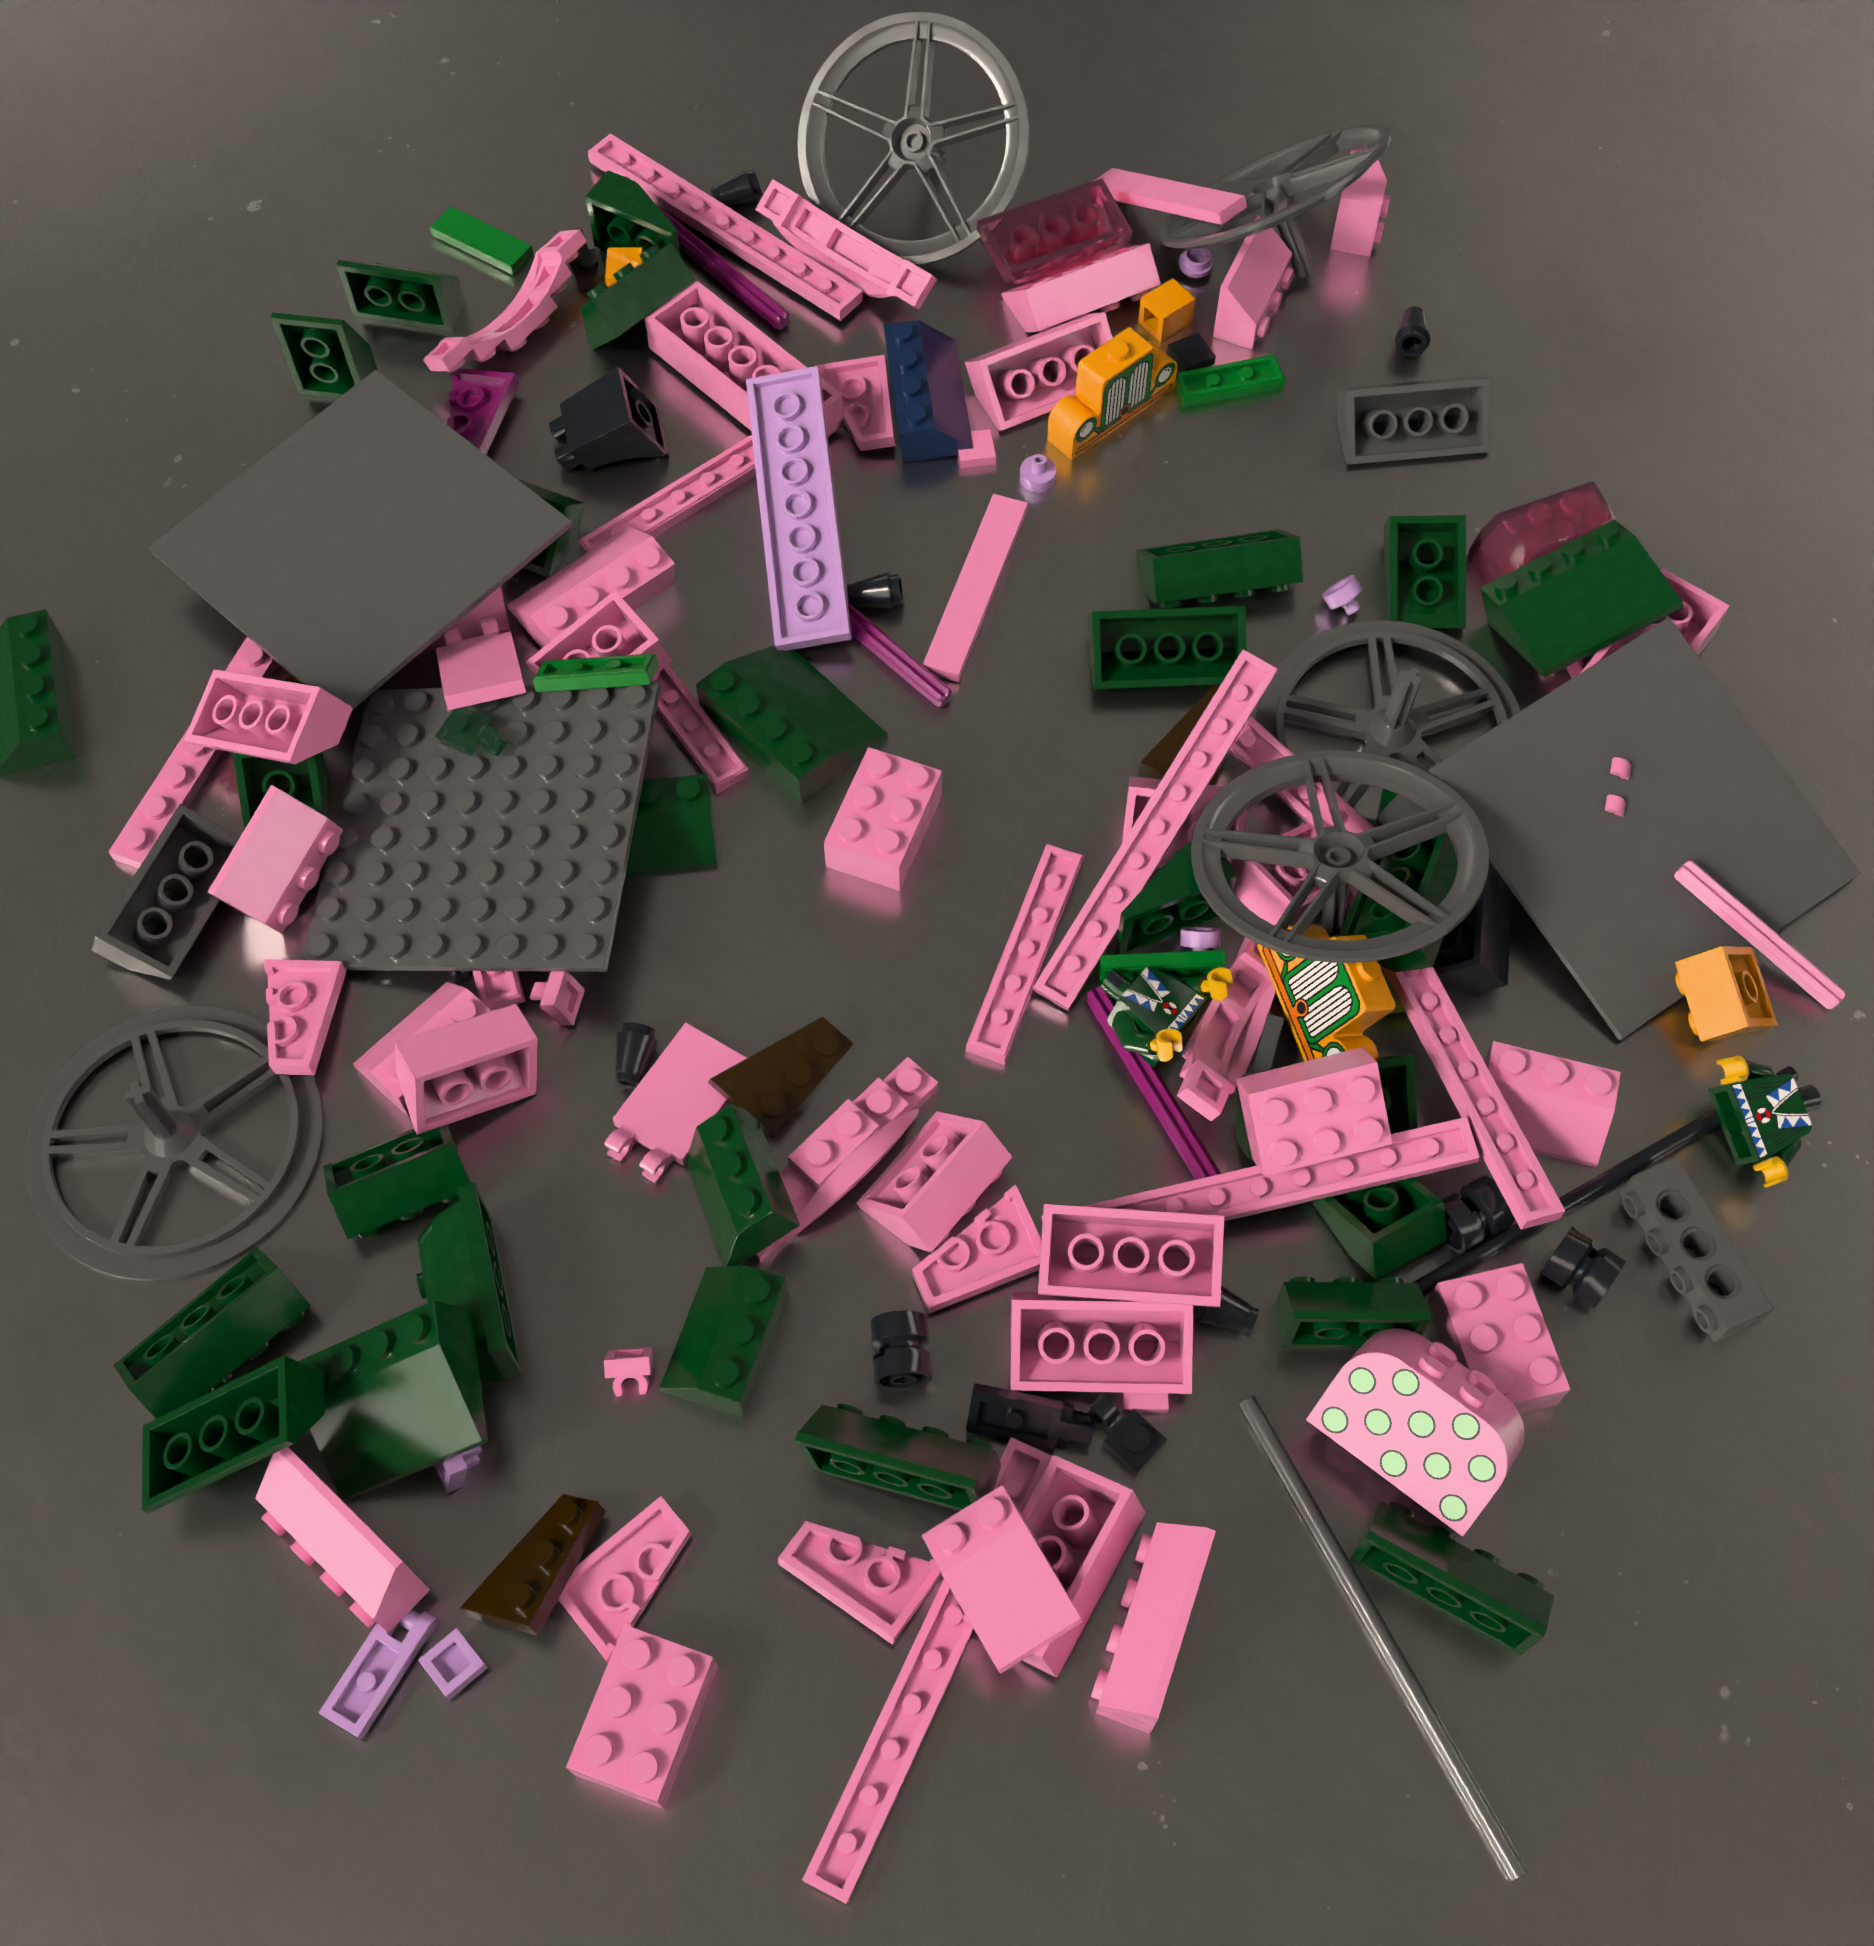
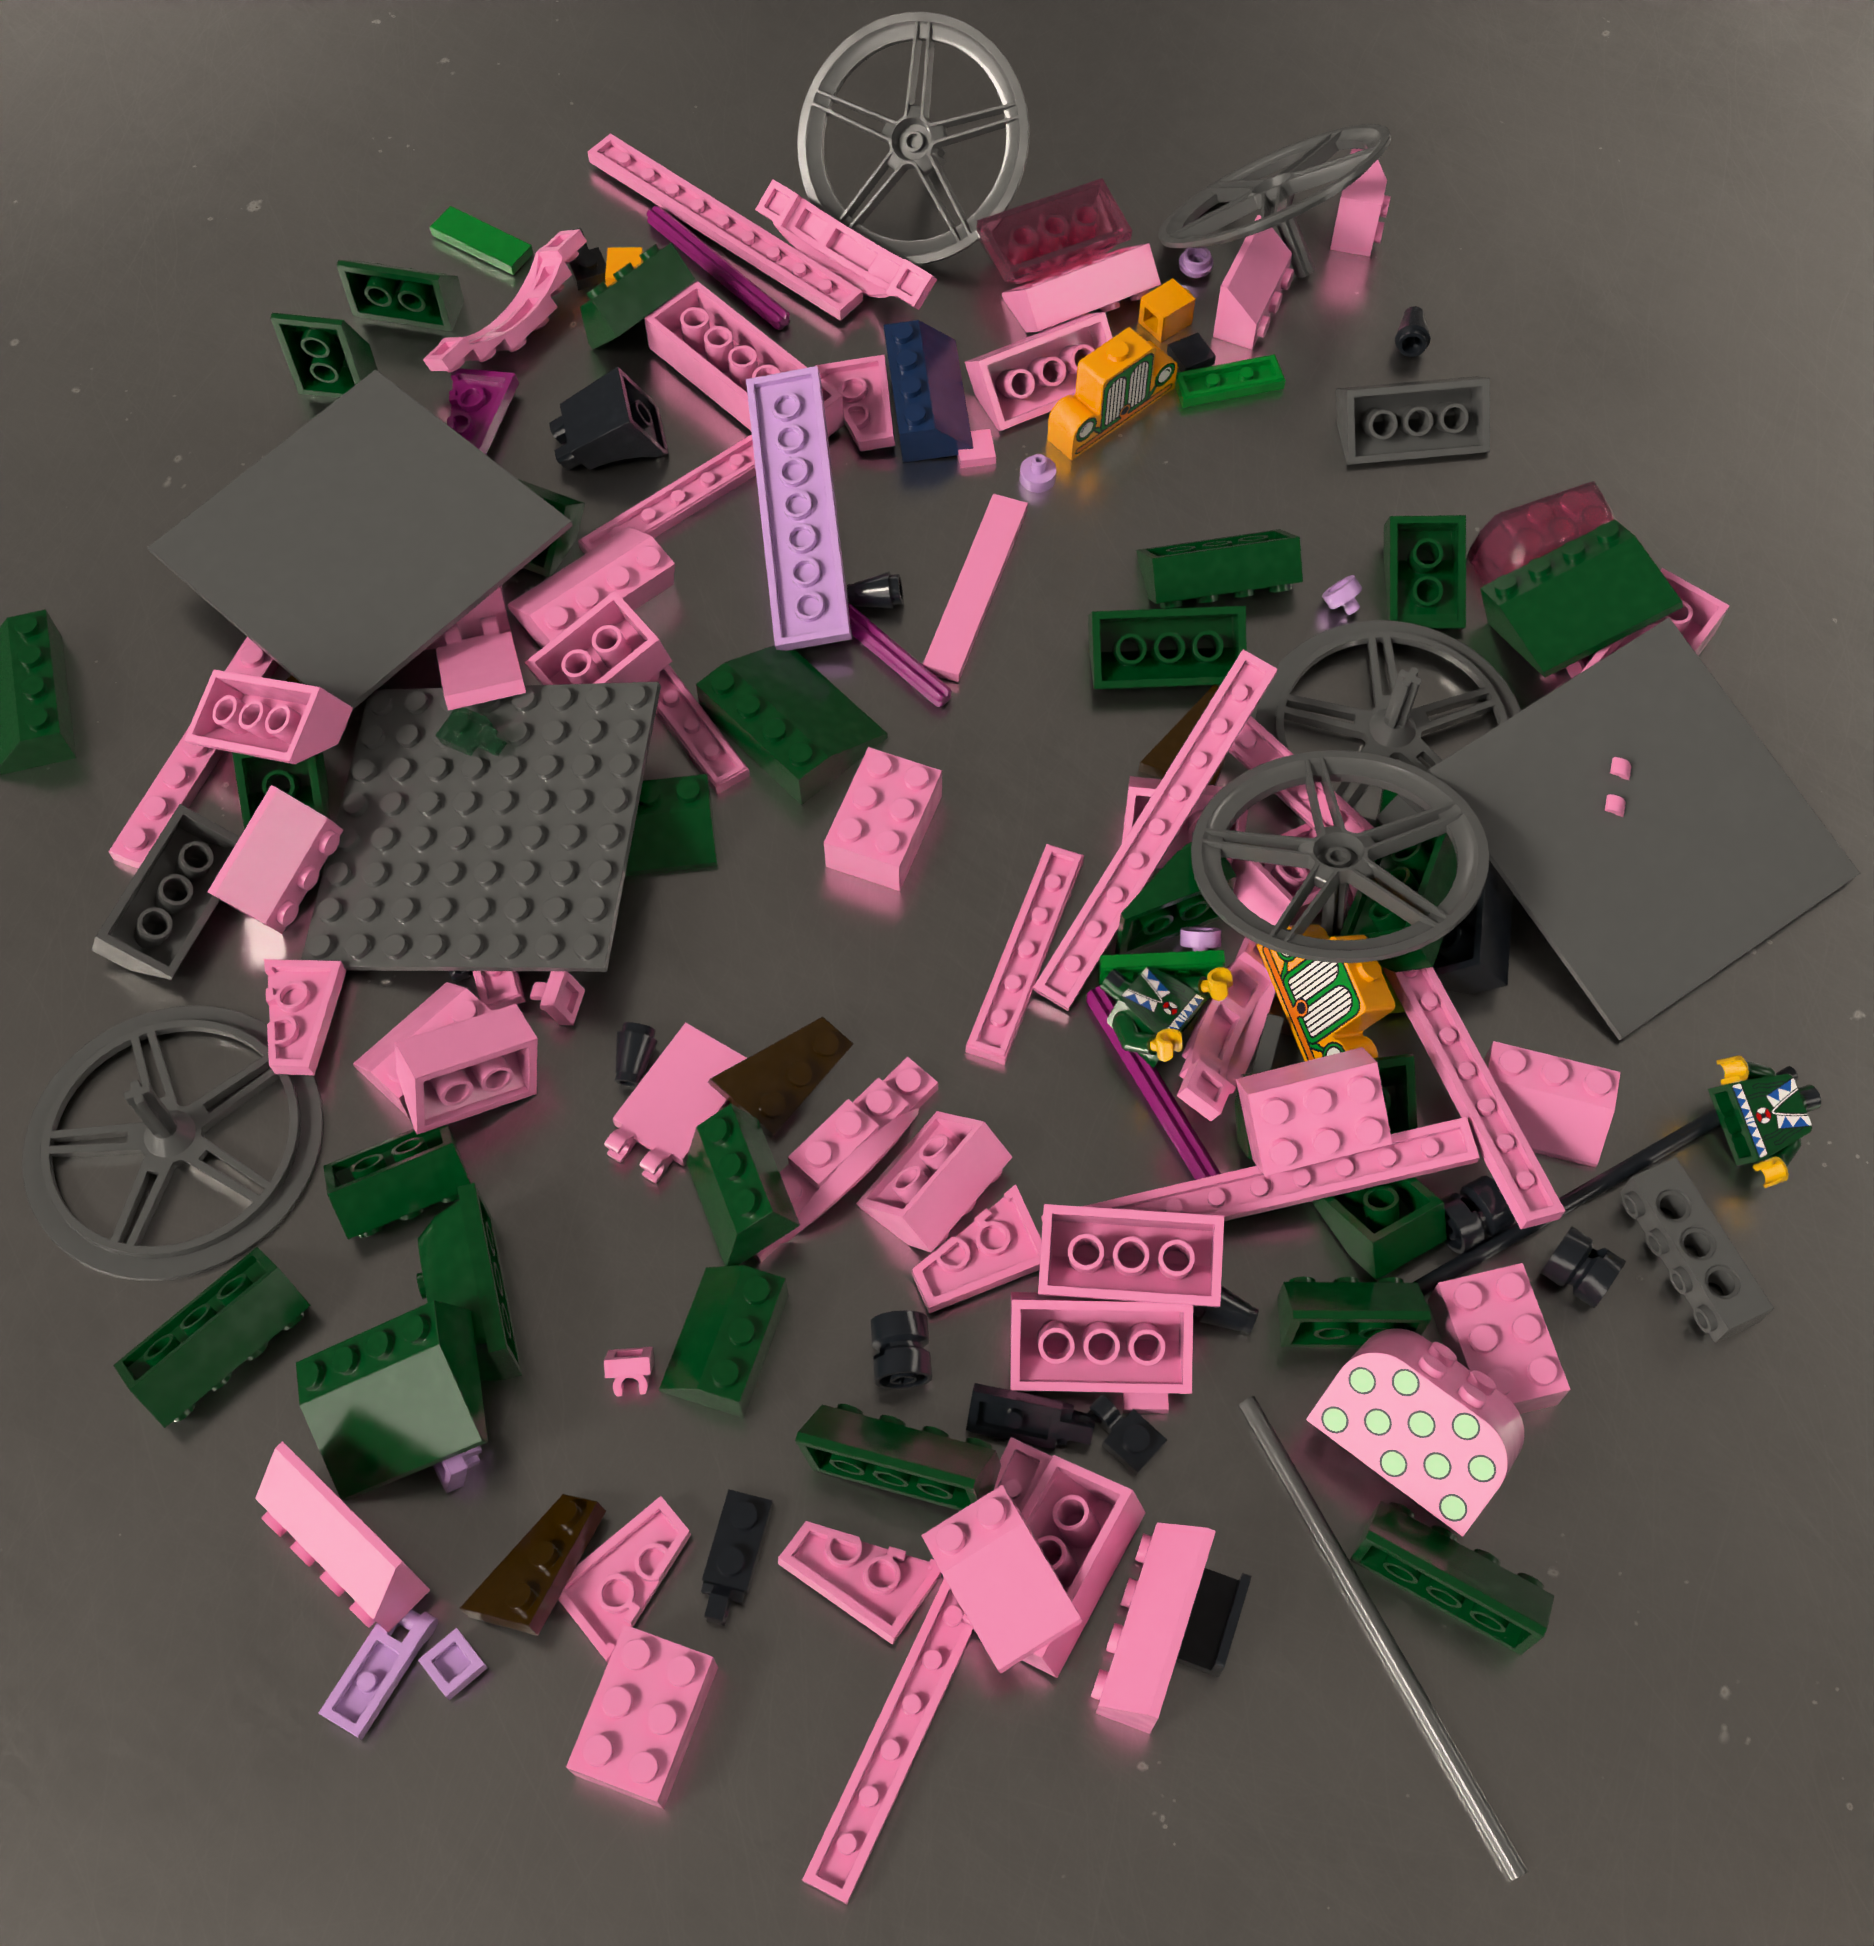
(229, 1429): dark green slope -> none
(596, 672): green tile -> none
(626, 216): dark green slope -> none
(734, 1552): none -> black hinge
(738, 188): black cone -> none
(1173, 196): bright pink tile -> none
(1213, 1622): none -> black panel
(1724, 993): light orange slope -> none
(1759, 934): bright pink axle -> none

